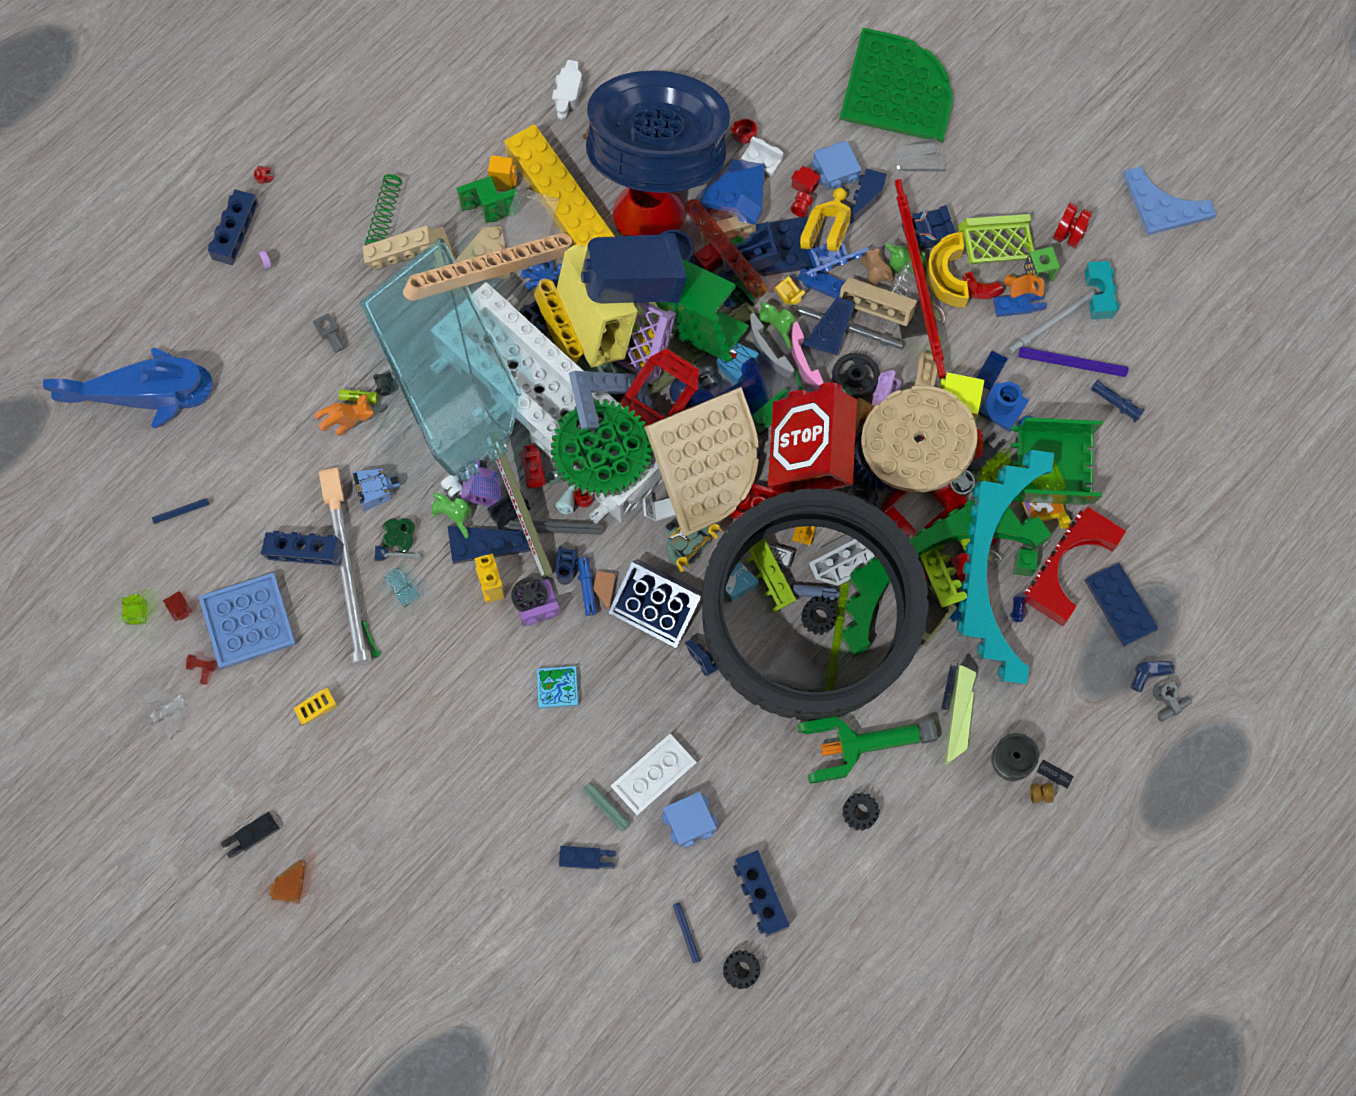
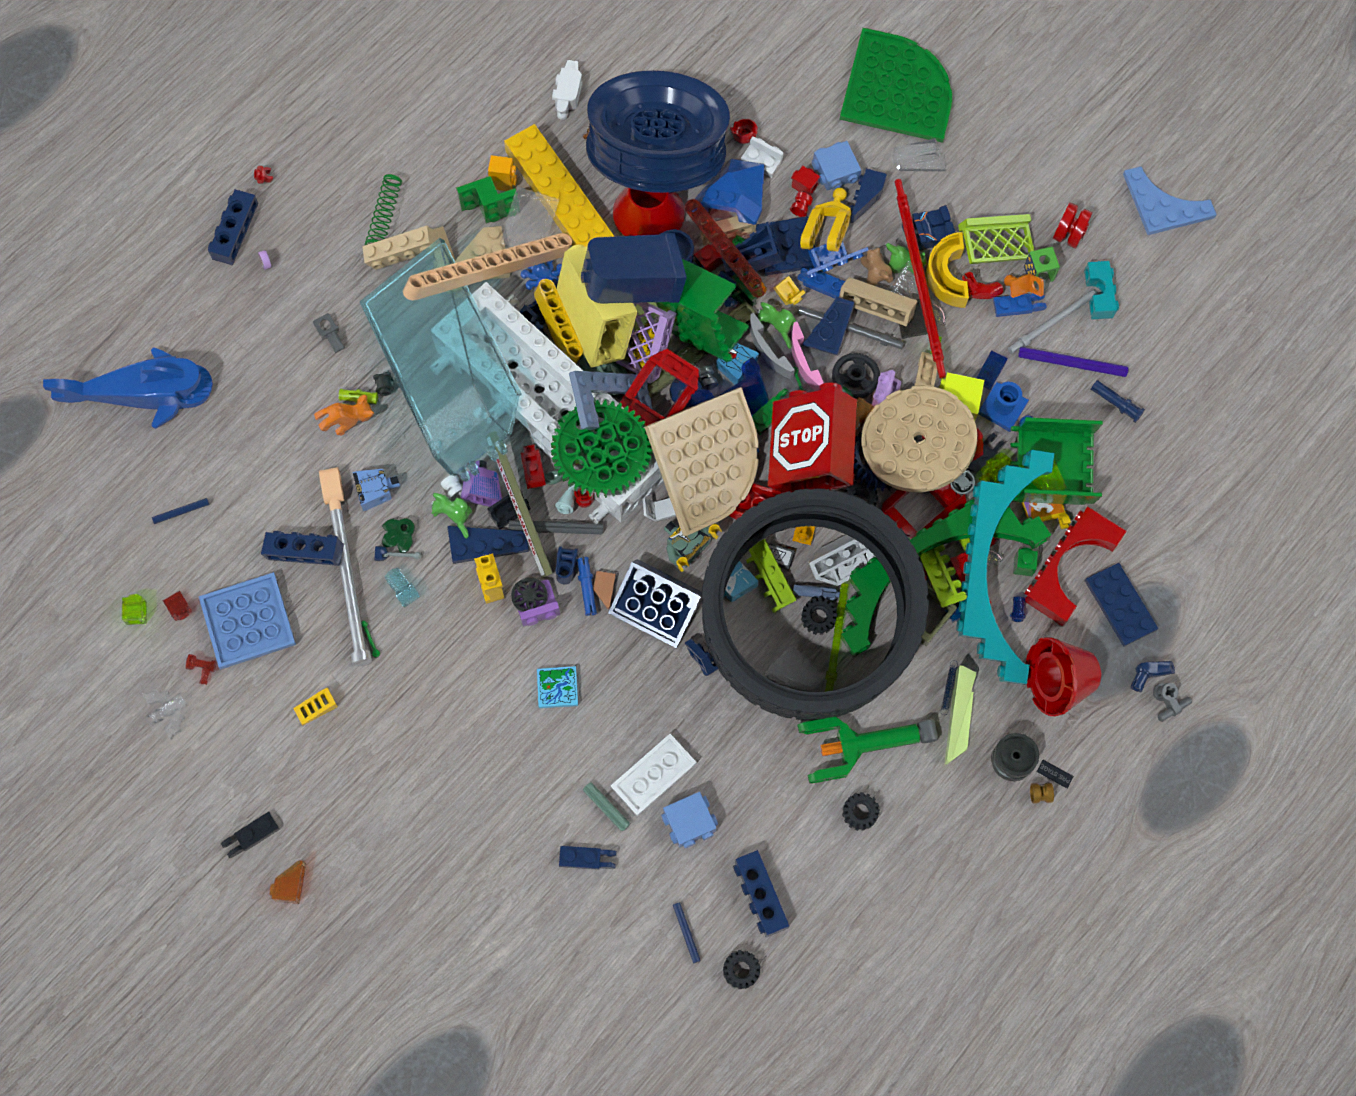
(1061, 675): none -> red cone

